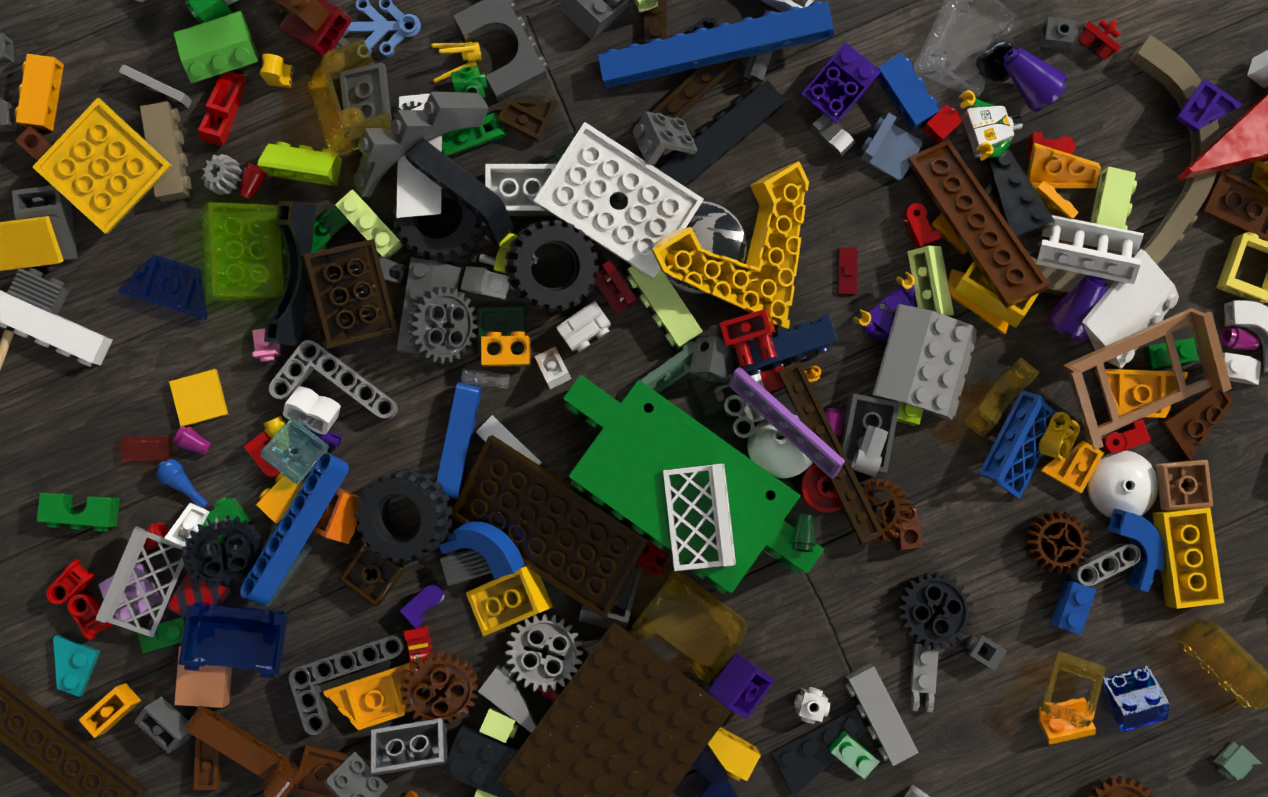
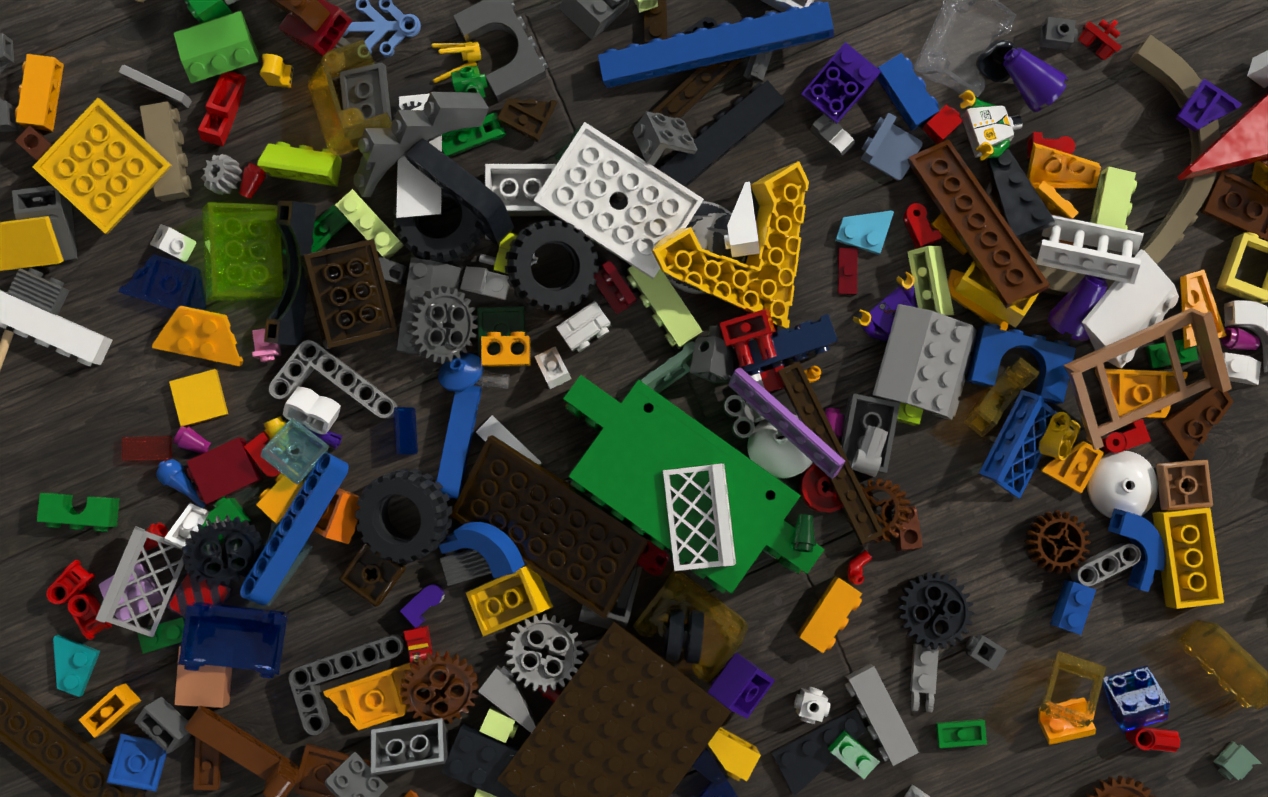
(137, 763): none -> blue tile
(173, 242): none -> bracket
(199, 335): none -> light orange wing
(224, 471): none -> dark red brick
(405, 430): none -> clear blue slope
(461, 372): none -> blue dish
(684, 635): none -> black wheel
(742, 229): none -> white slope
(830, 615): none -> light orange brick
(855, 567): none -> red arm
(865, 231): none -> medium azure wing
(961, 733): none -> green plate
(994, 343): none -> blue arch
(1154, 739): none -> red piece
(1198, 295): none -> light orange wing

